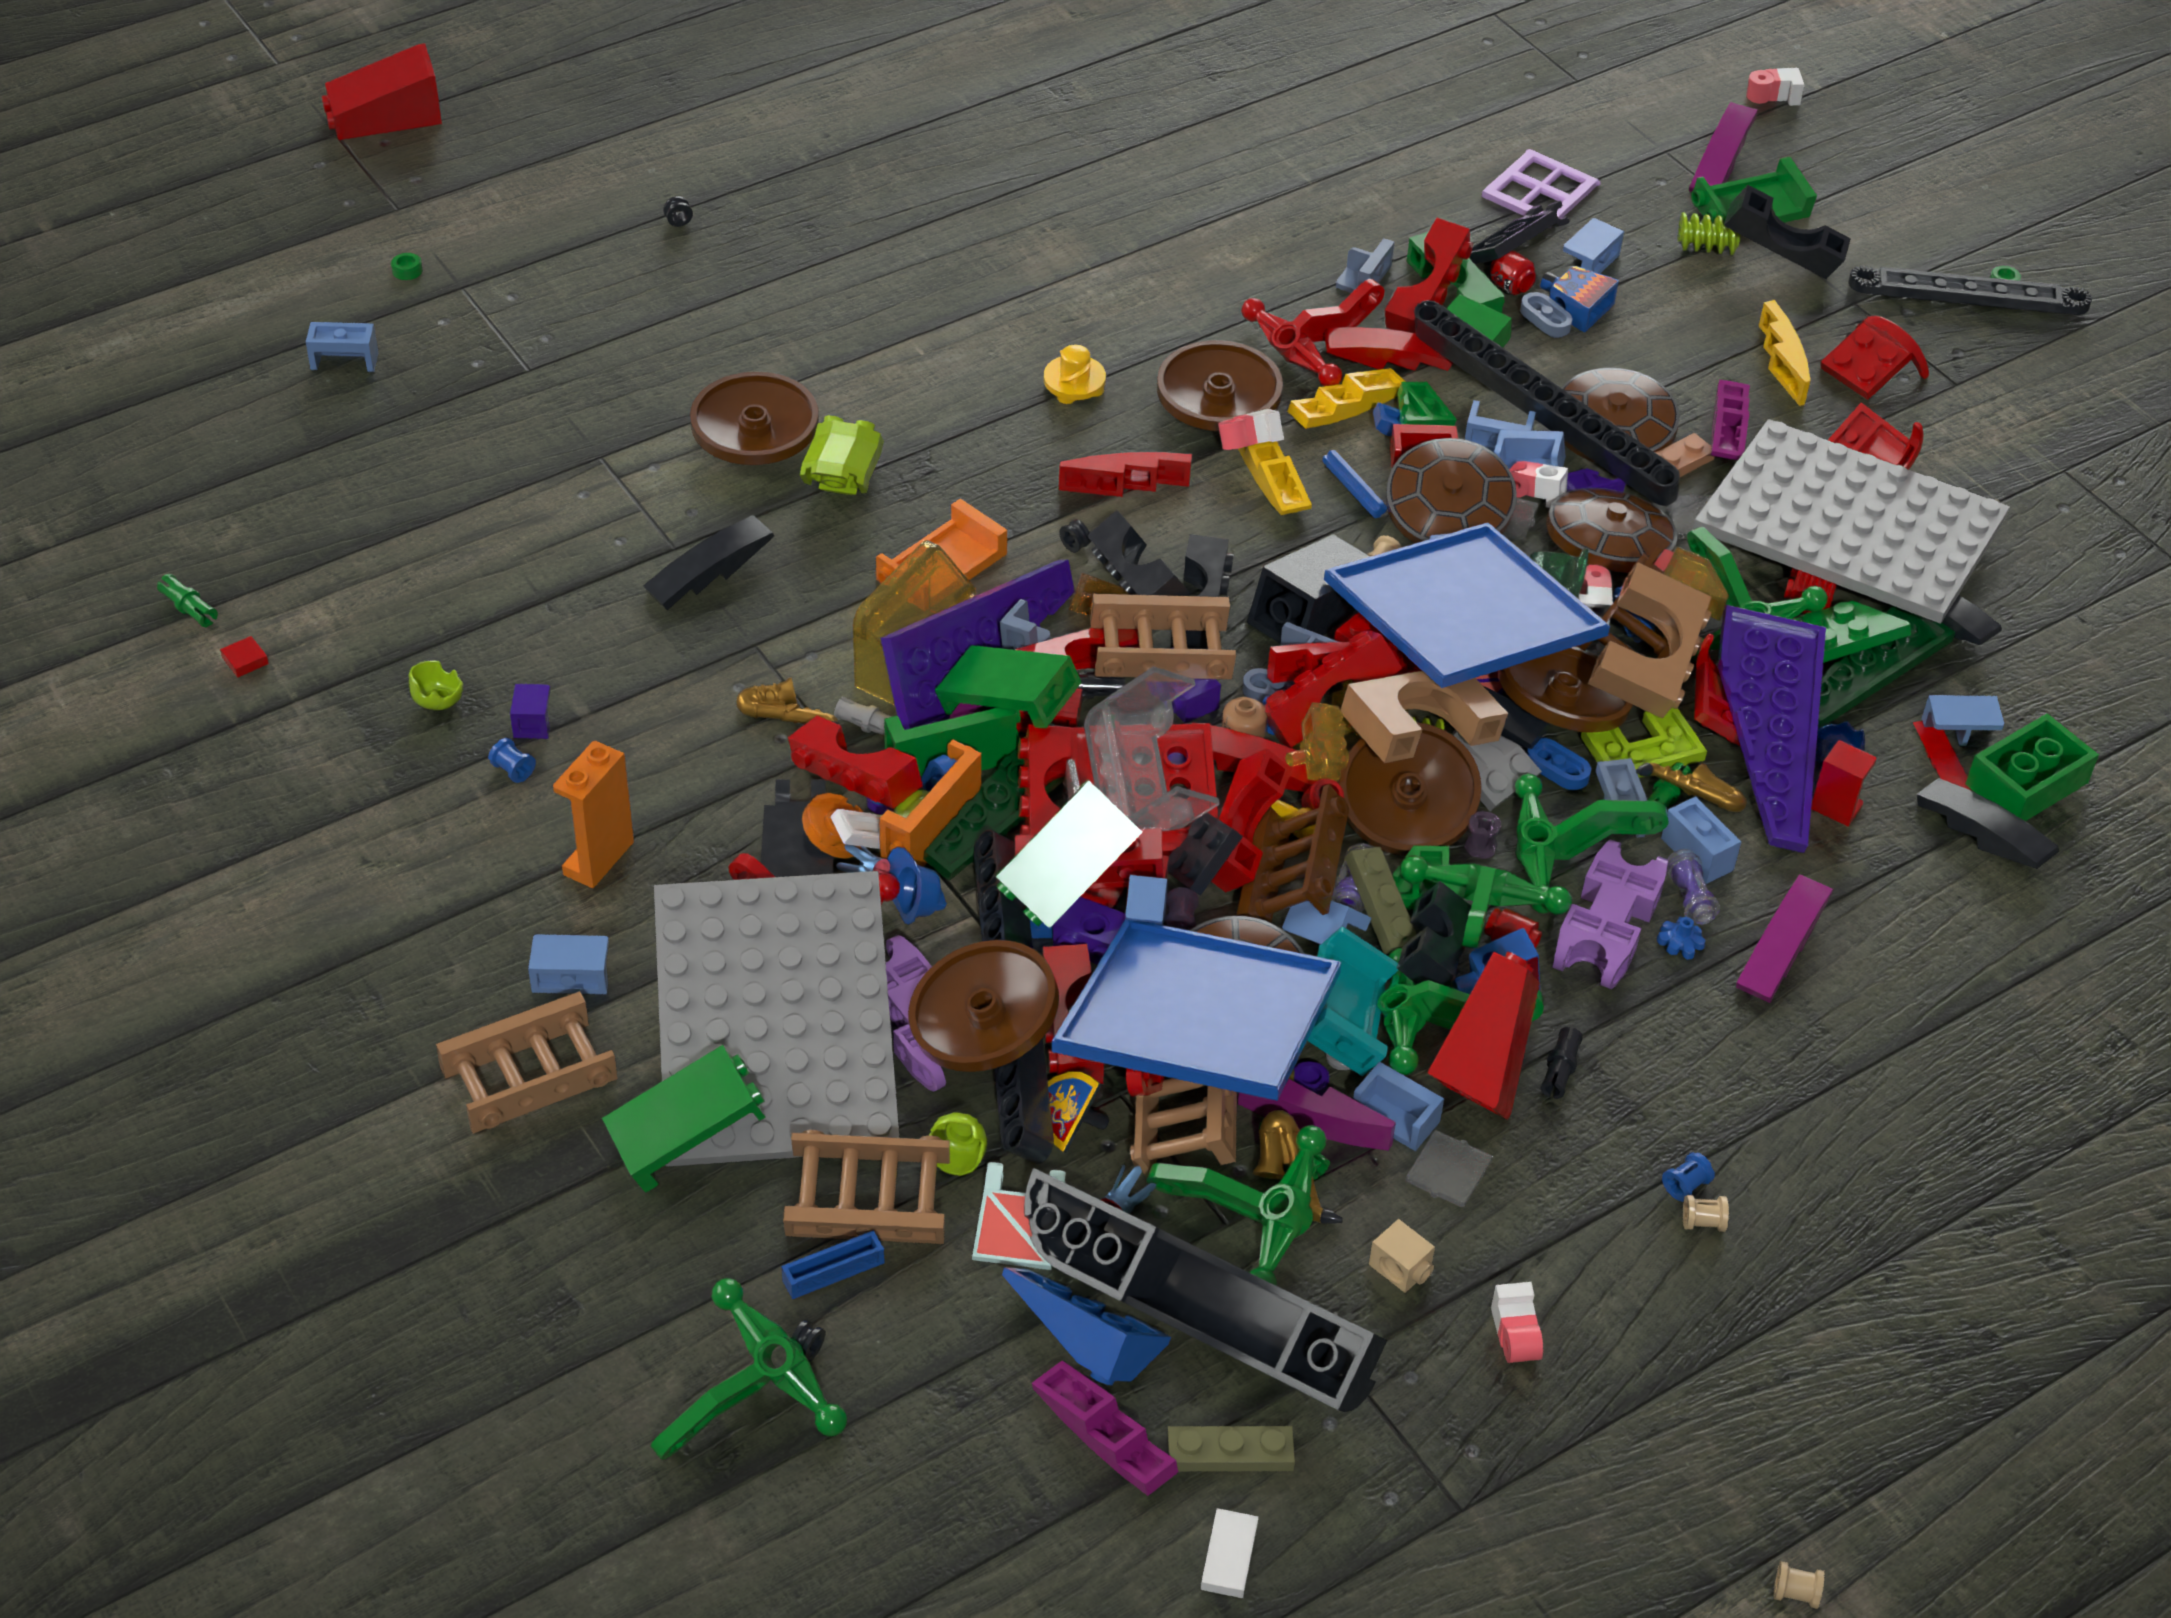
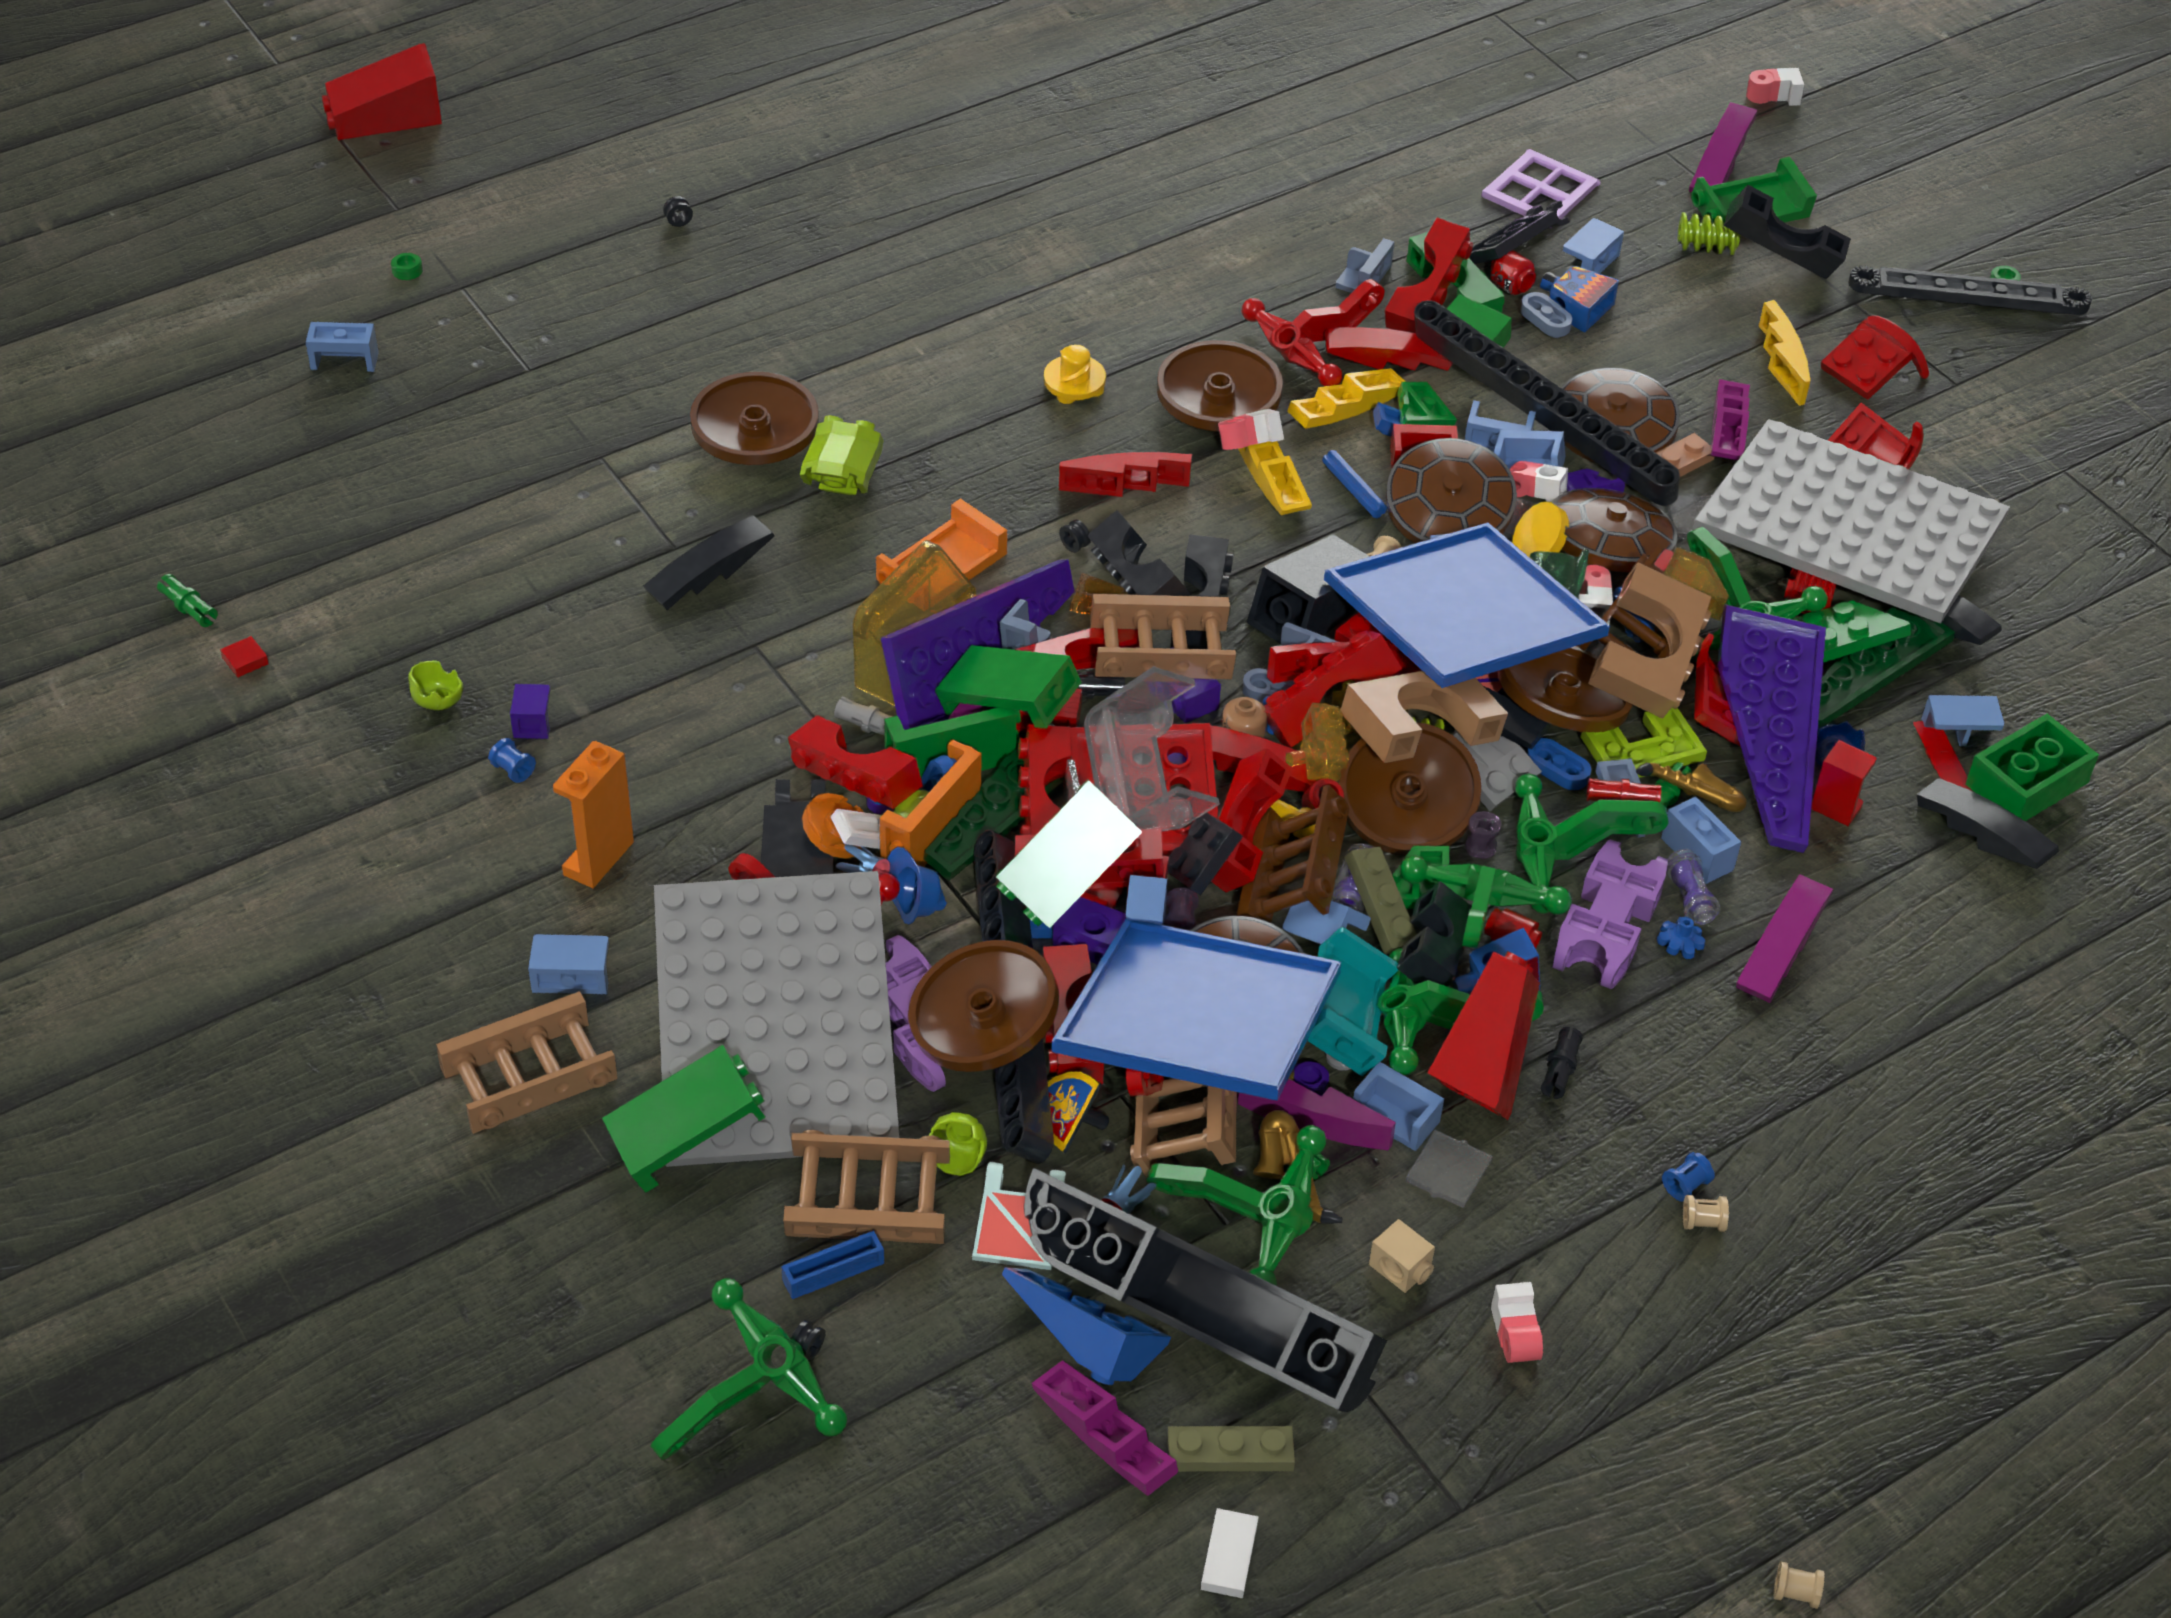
(776, 702): pearl gold piece -> none
(1541, 529): none -> yellow tile
(1622, 790): none -> red pin

